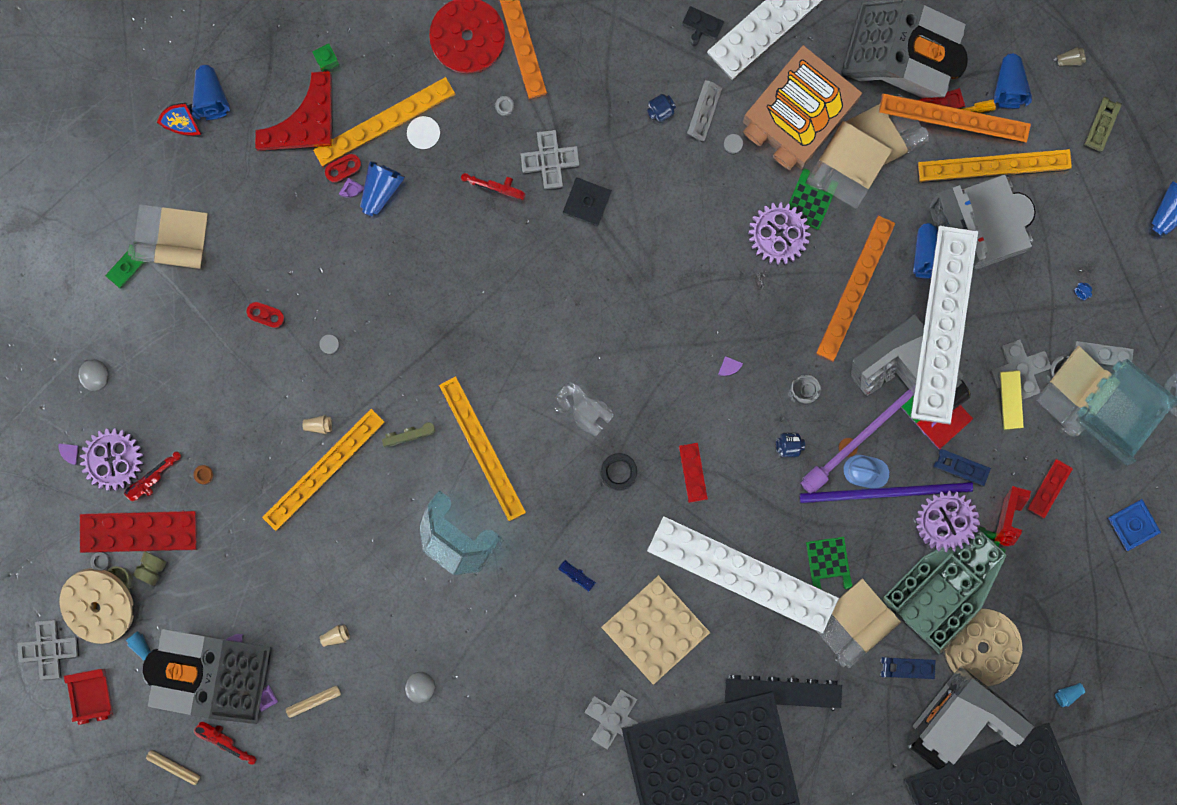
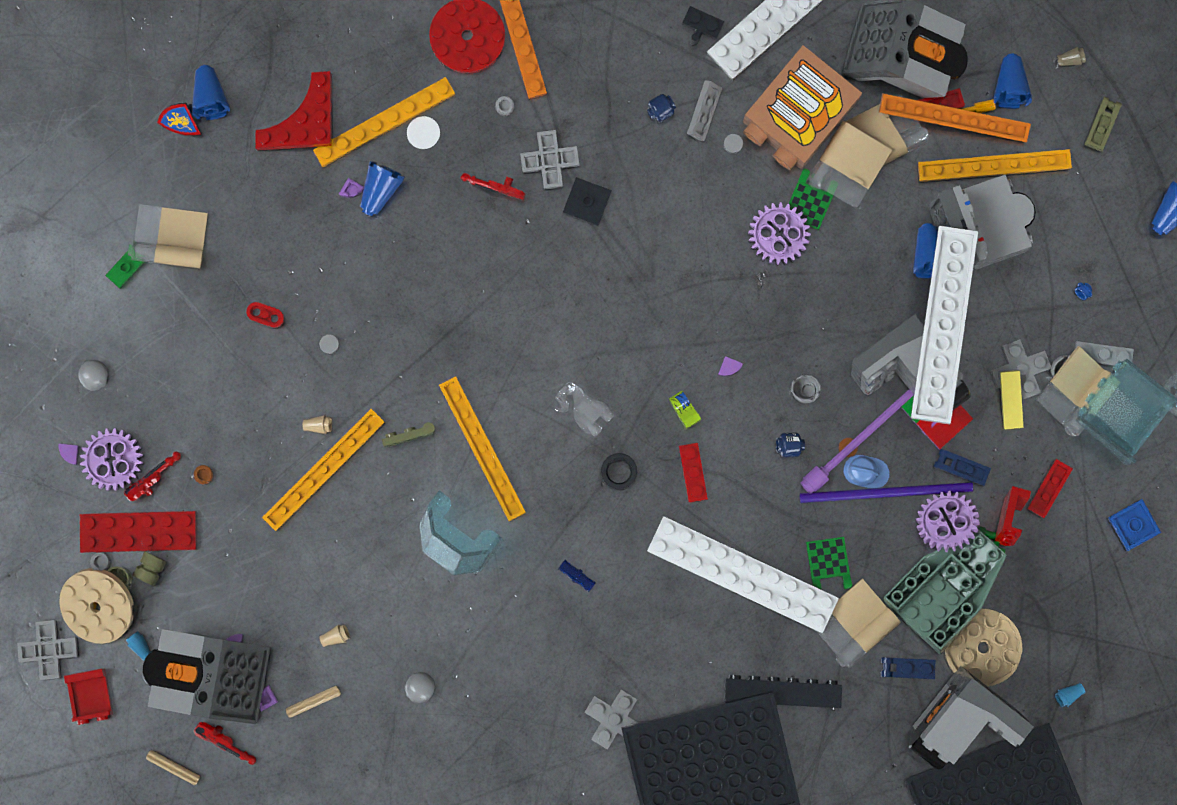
(325, 58): green brick -> none
(342, 167): red plate -> none
(655, 630): tan plate -> none
(684, 410): none -> lime leg
(855, 288): orange plate -> none

